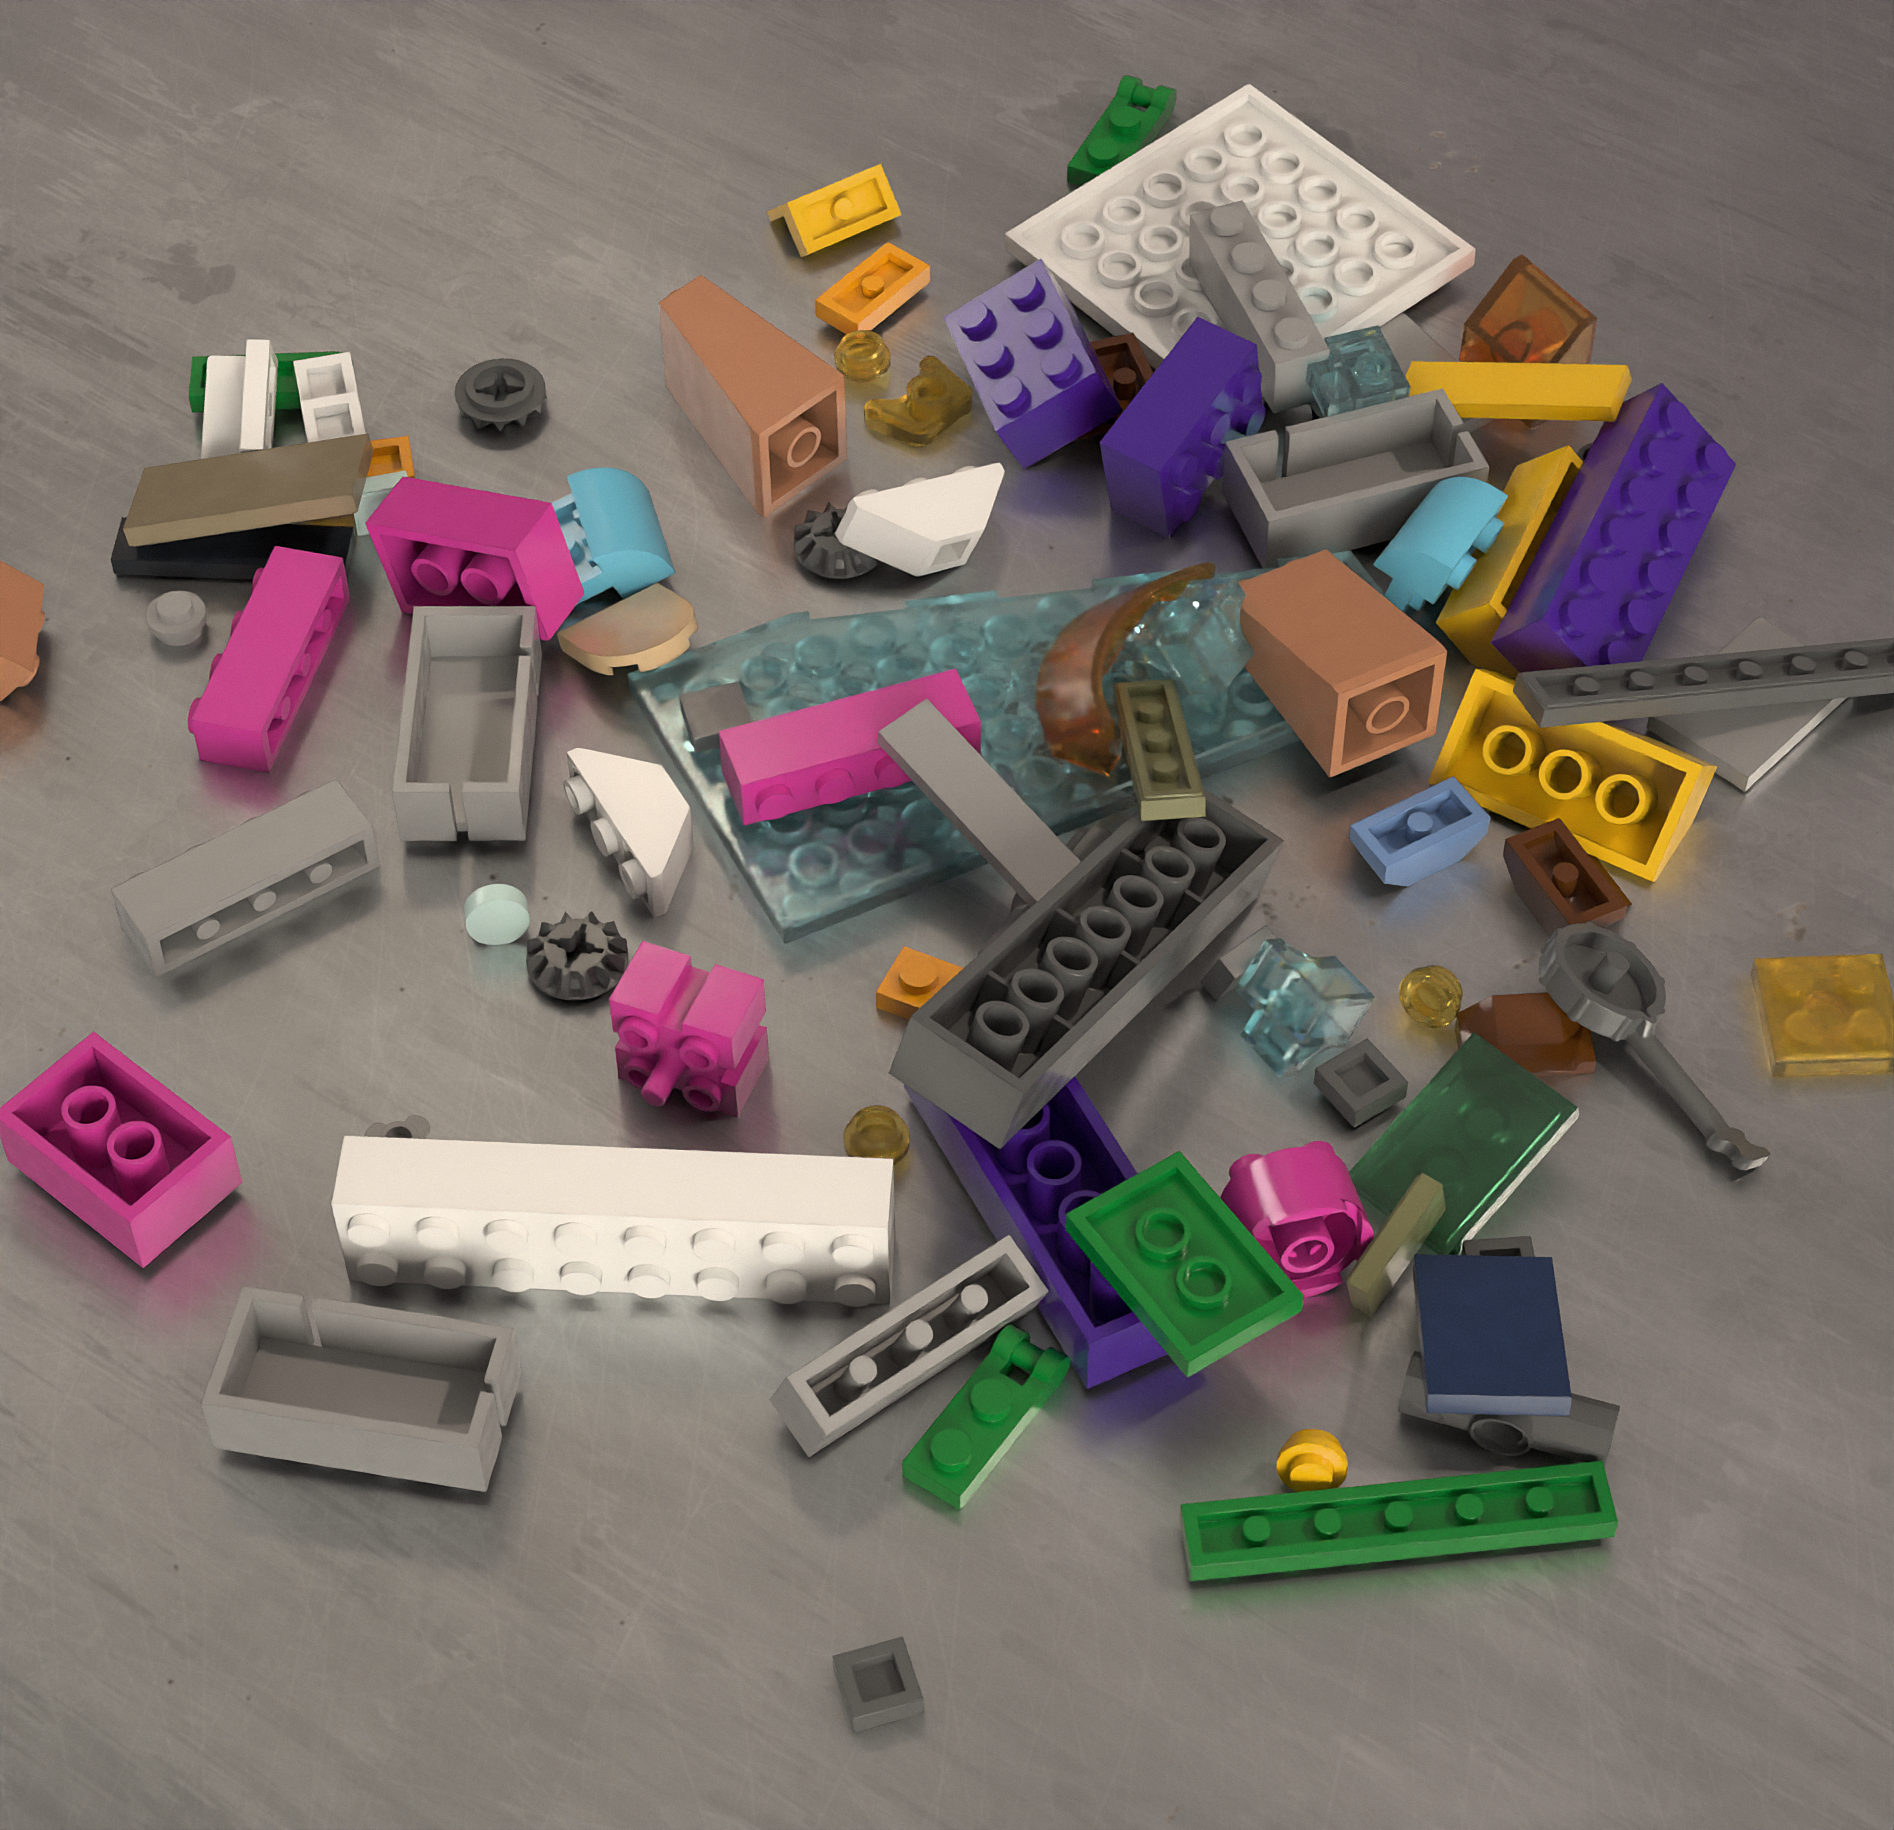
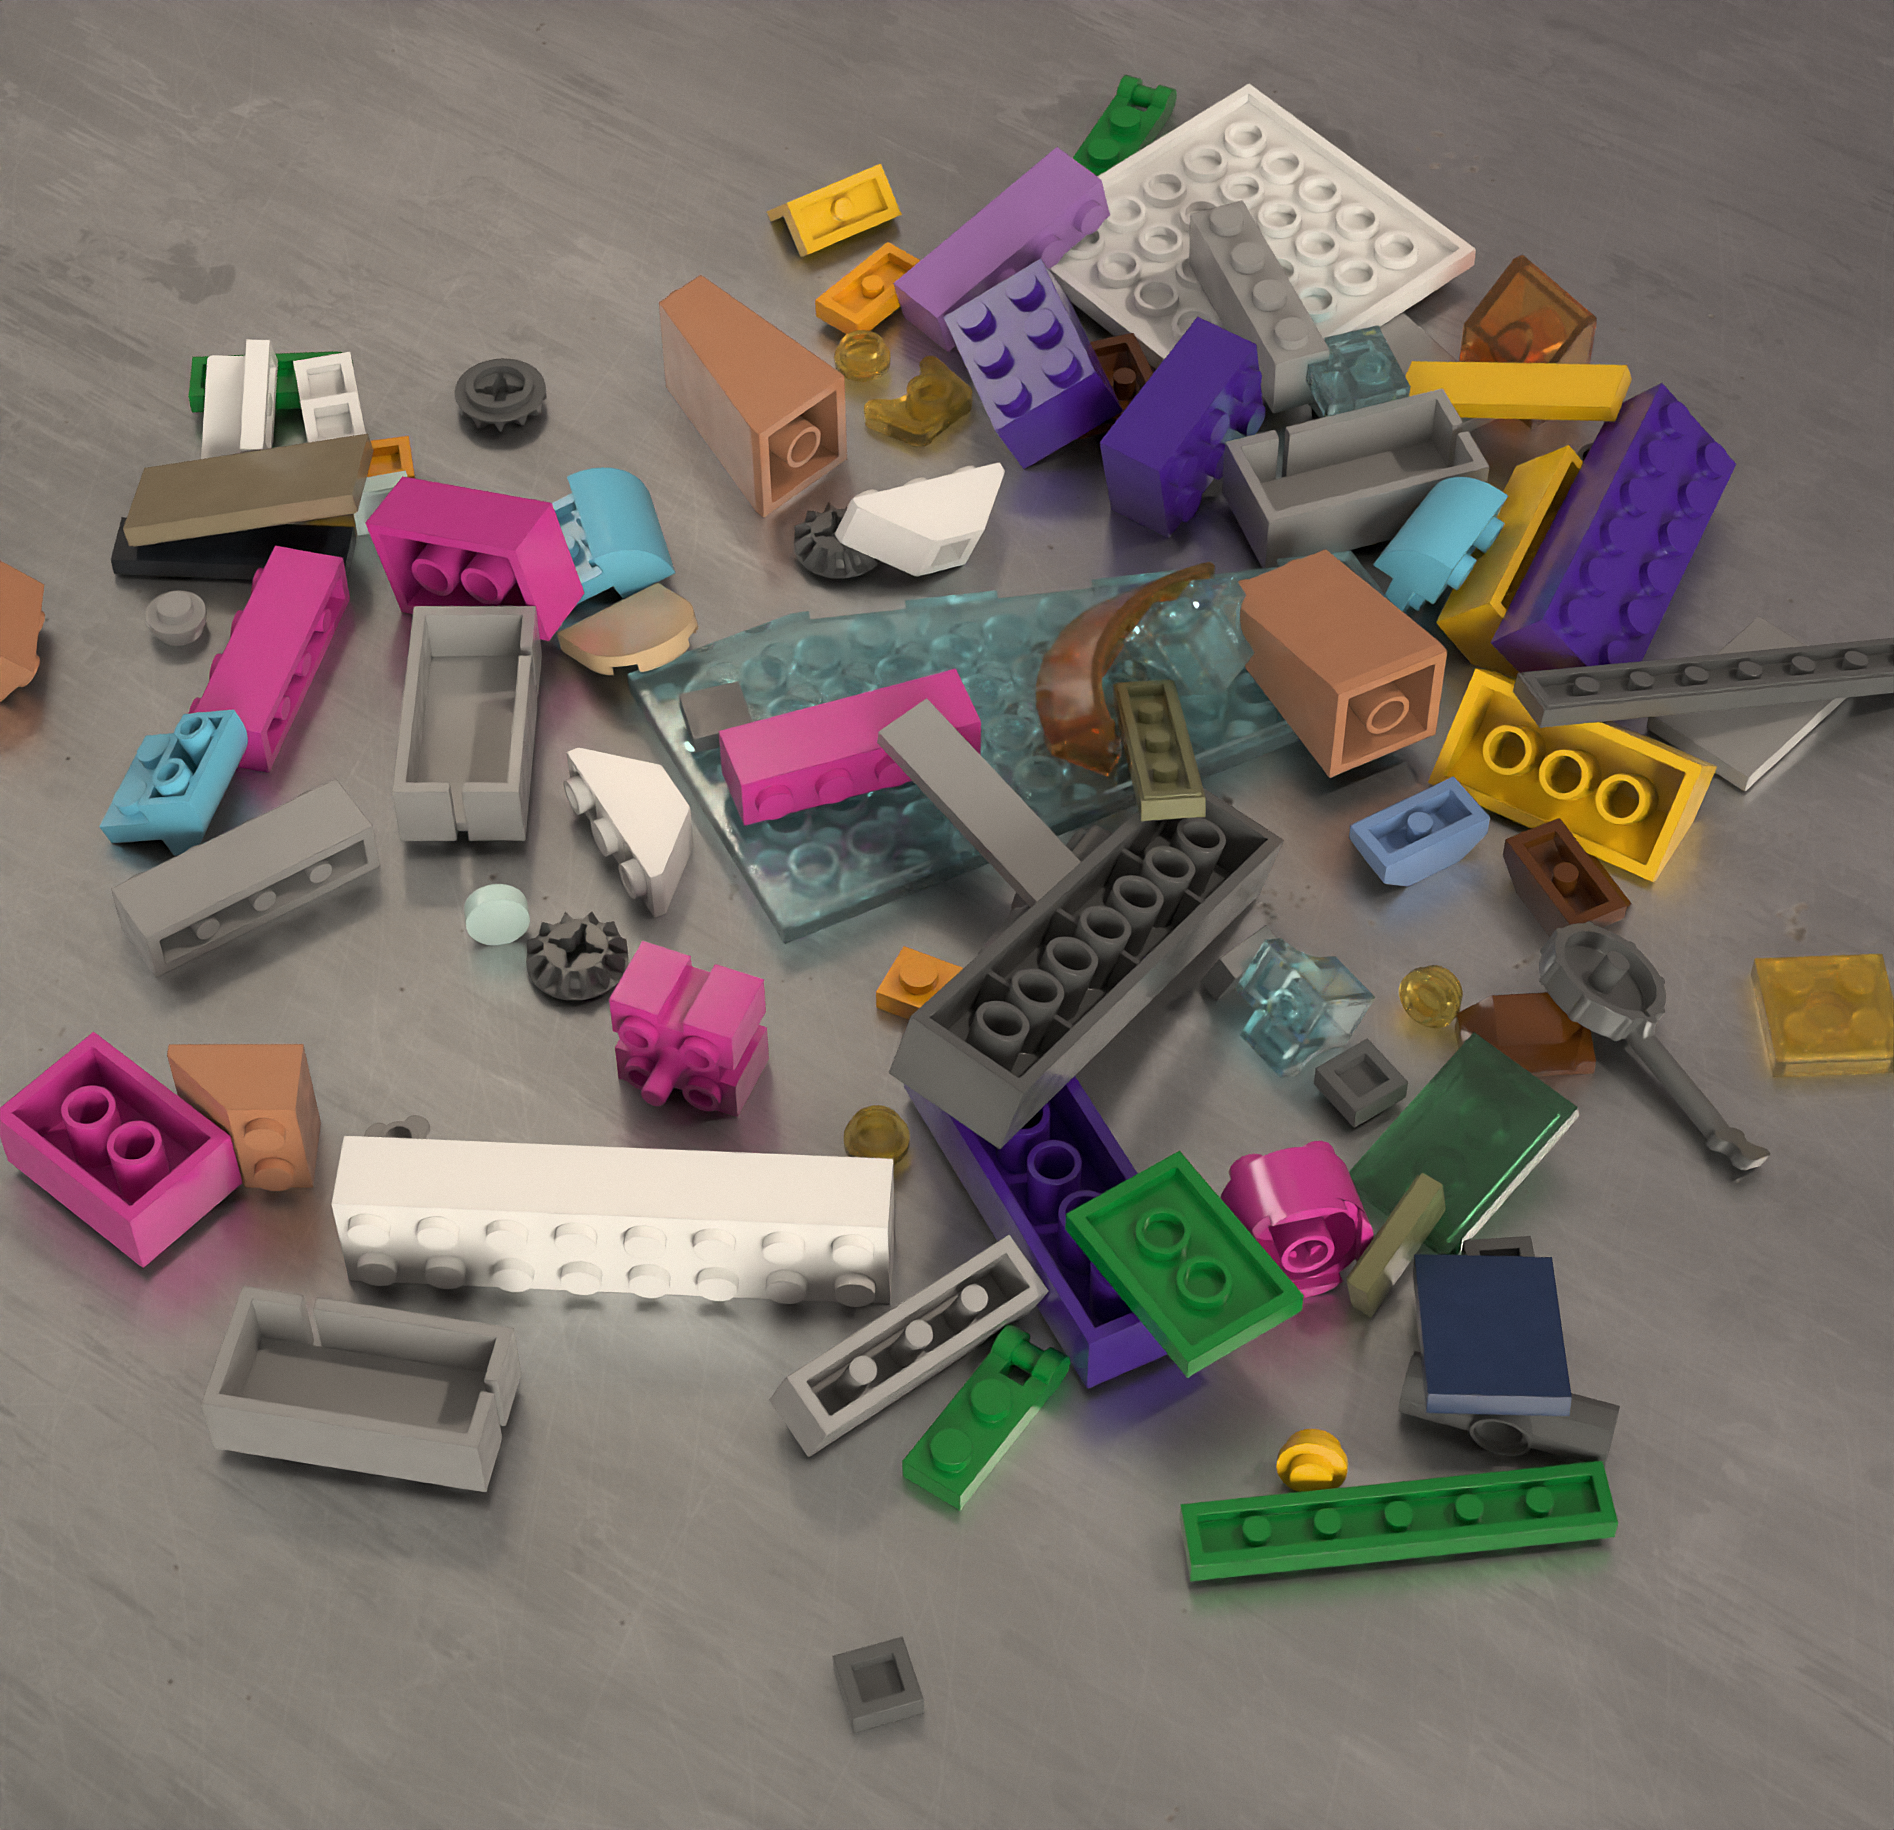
(177, 781): none -> medium azure brick
(259, 1099): none -> nougat slope
(1027, 222): none -> medium lavender brick

